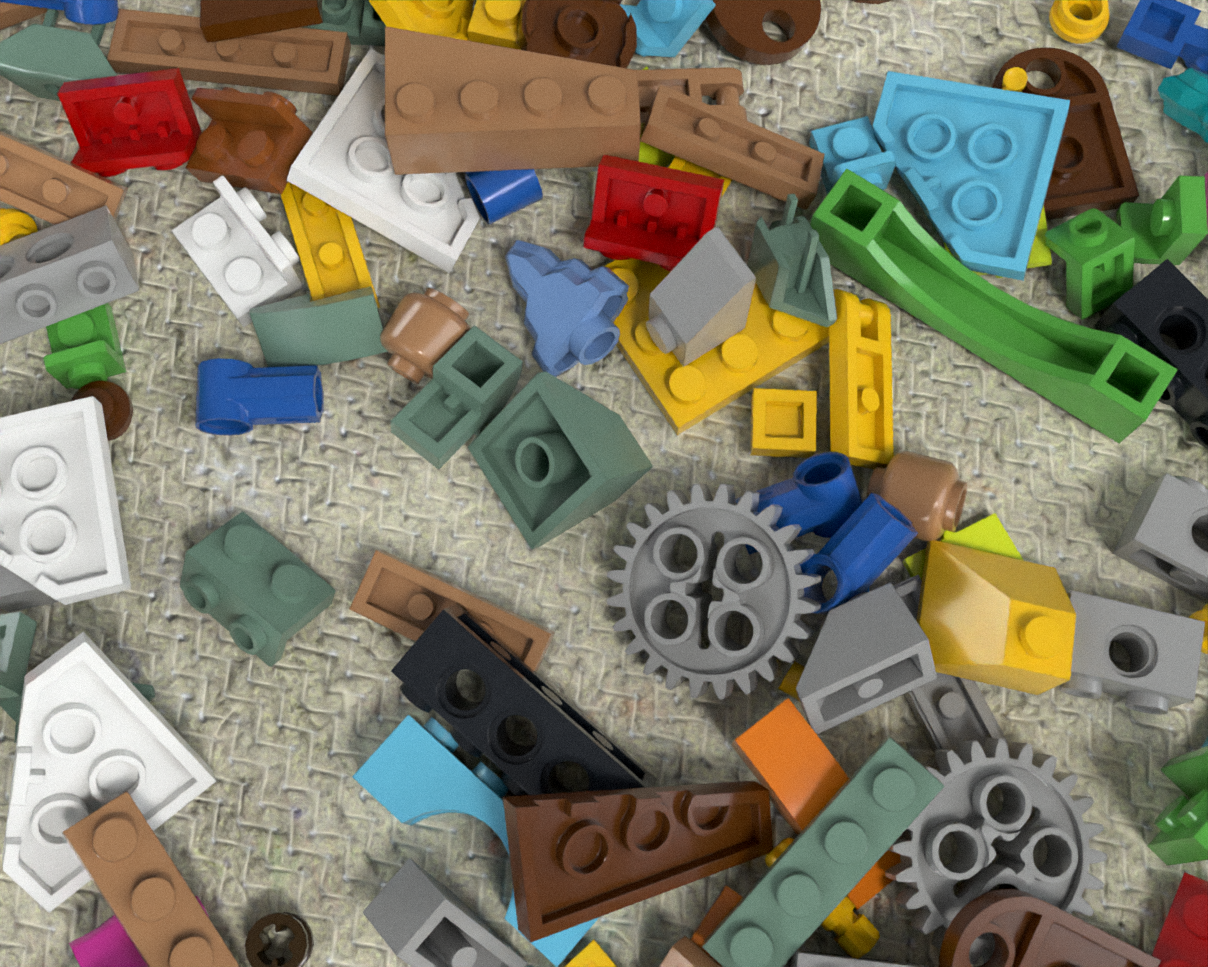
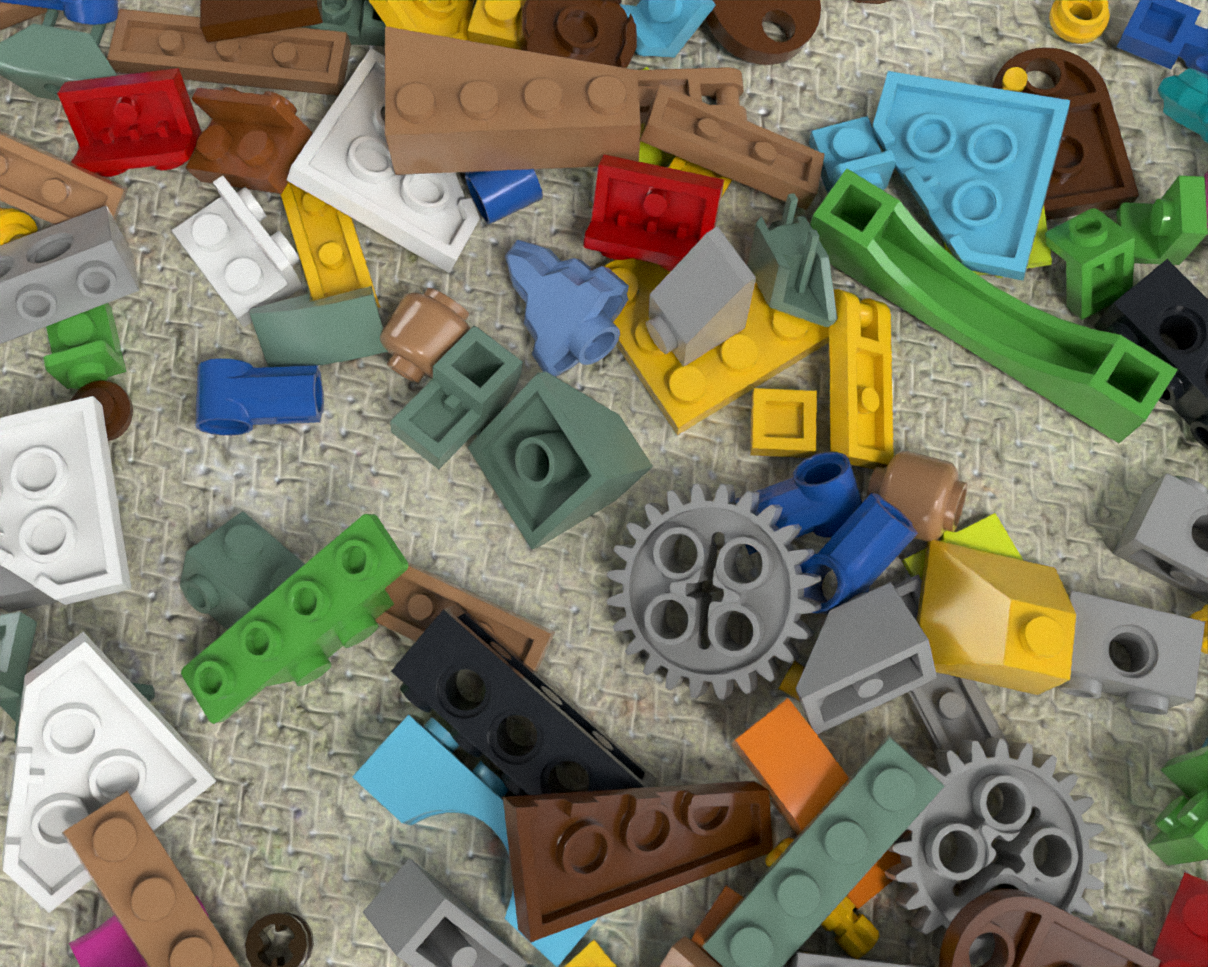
(301, 622): none -> bright green bracket

